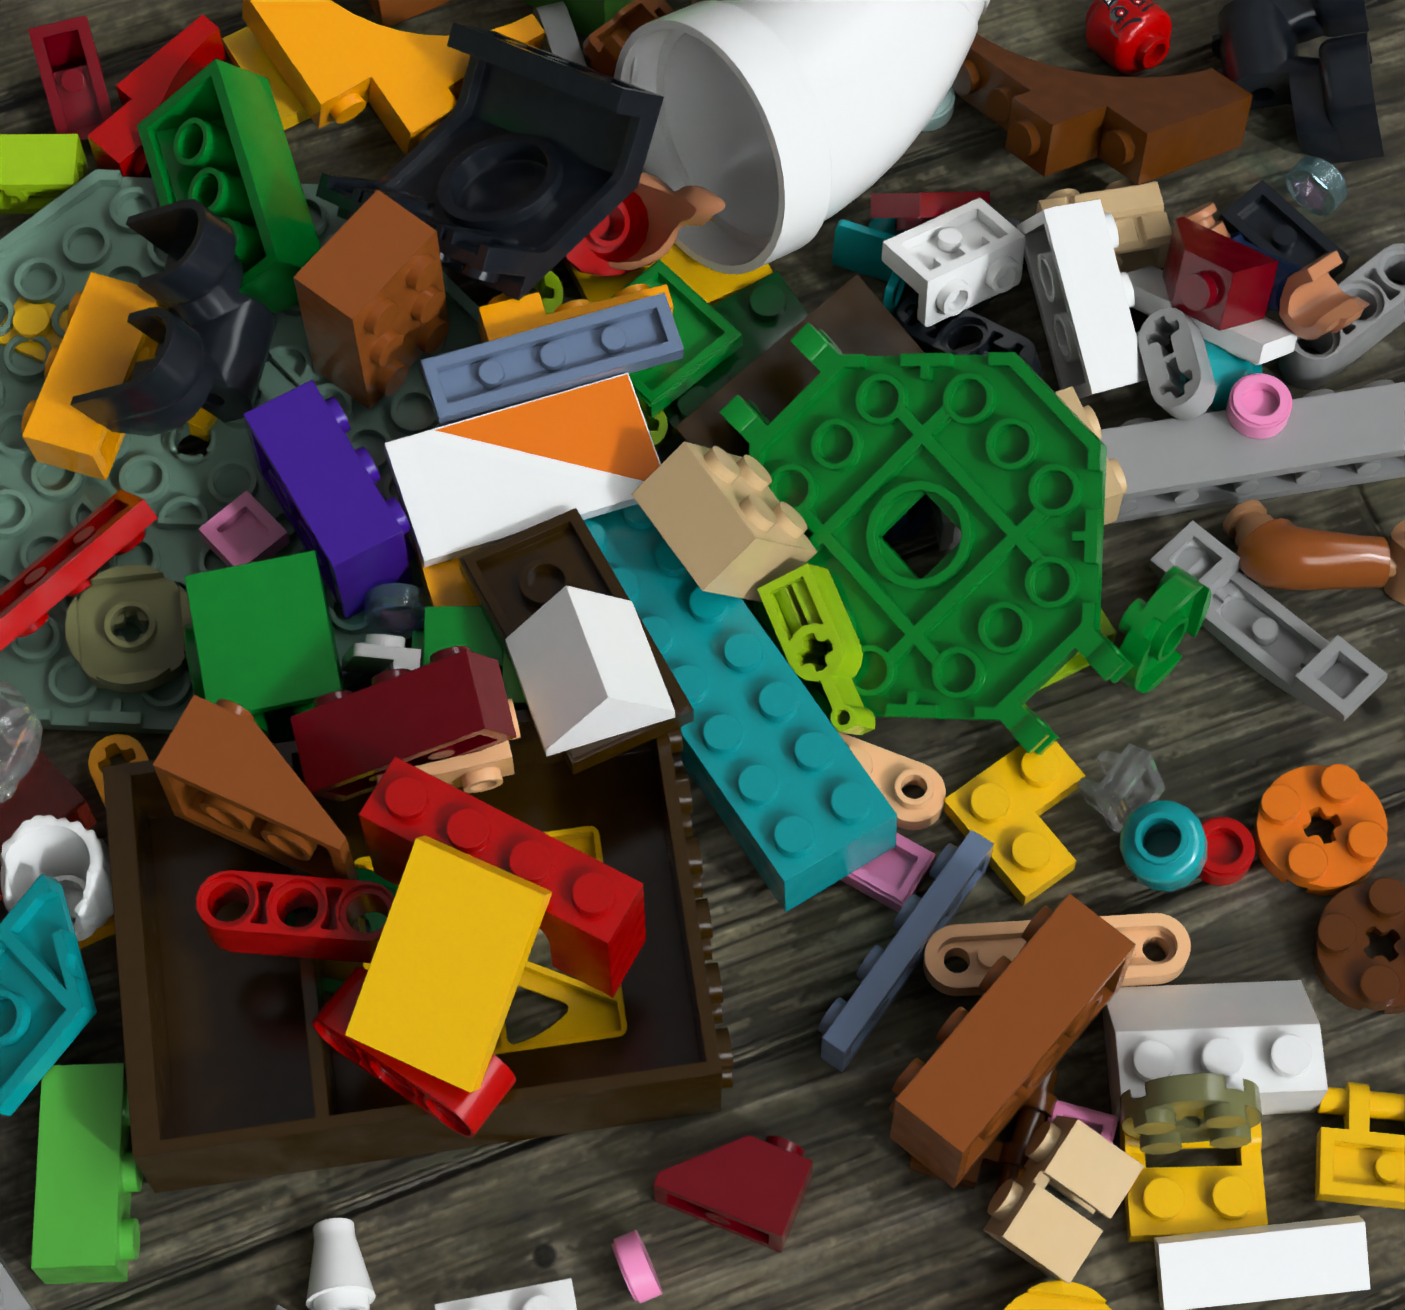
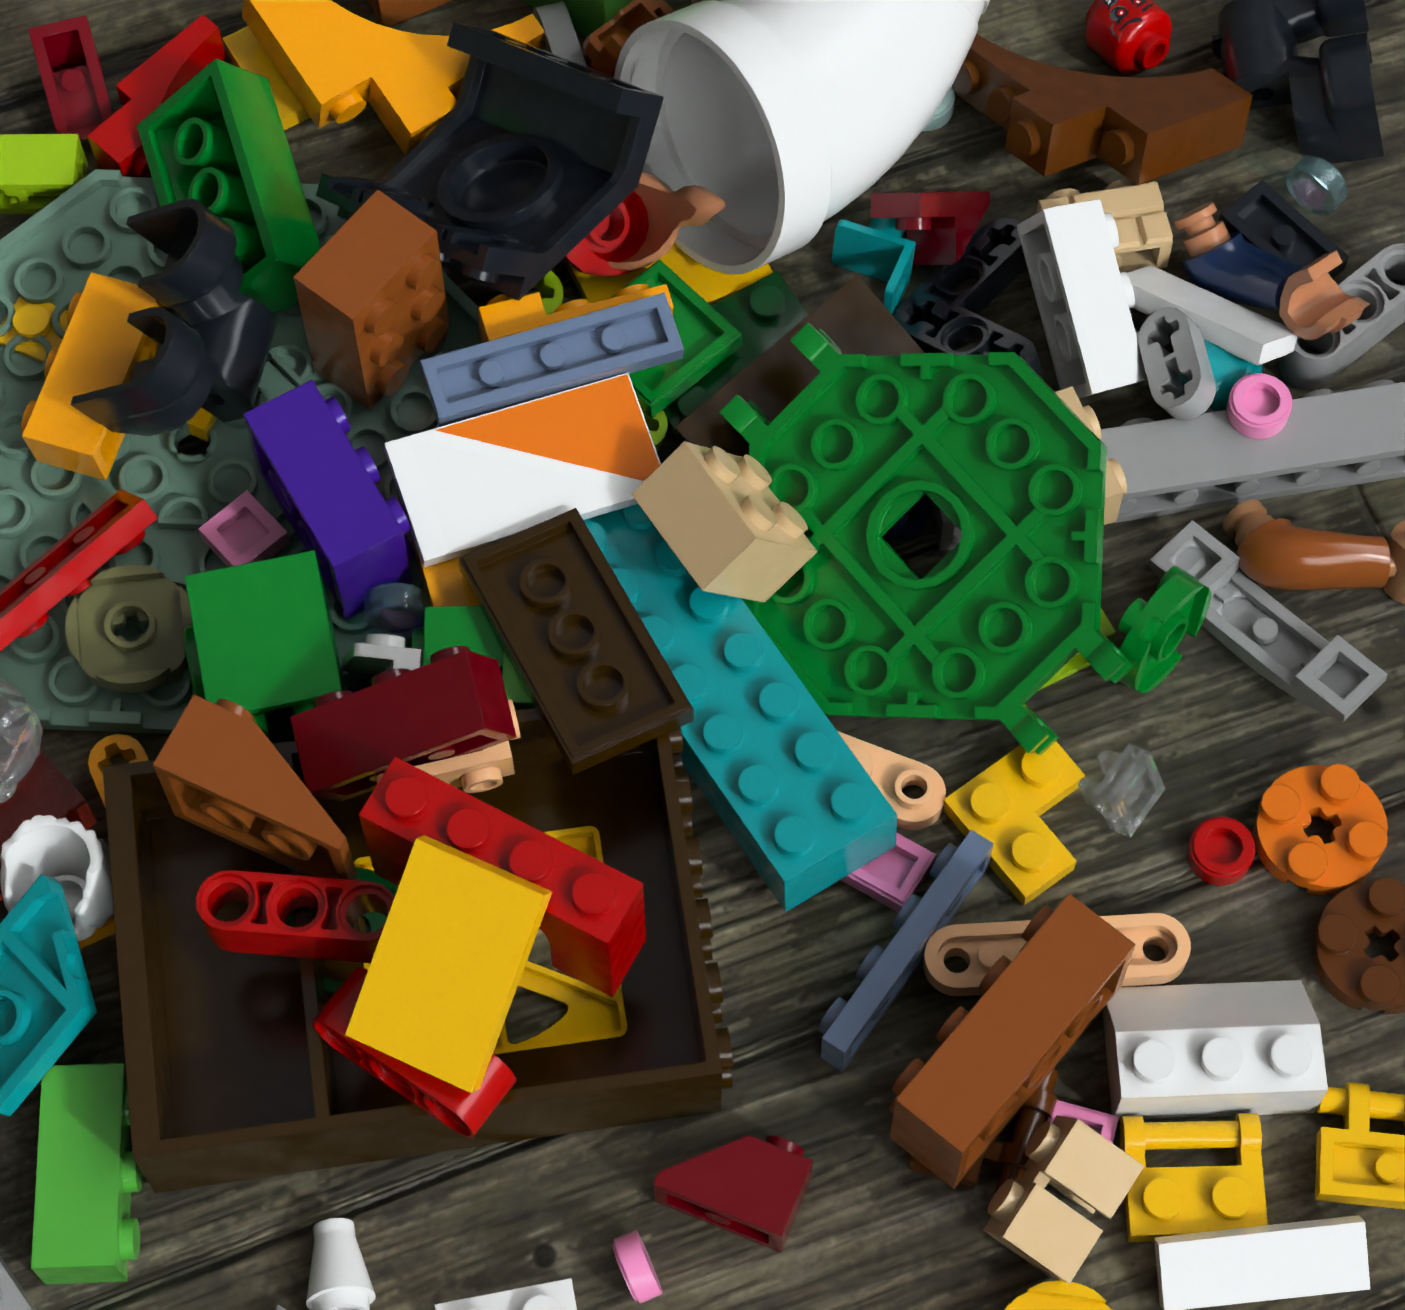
(587, 670): white slope -> none
(805, 615): lime piece -> none
(957, 259): white bracket -> none
(1163, 845): teal head -> none
(1194, 1103): olive plate -> none
(1216, 277): dark red slope -> none

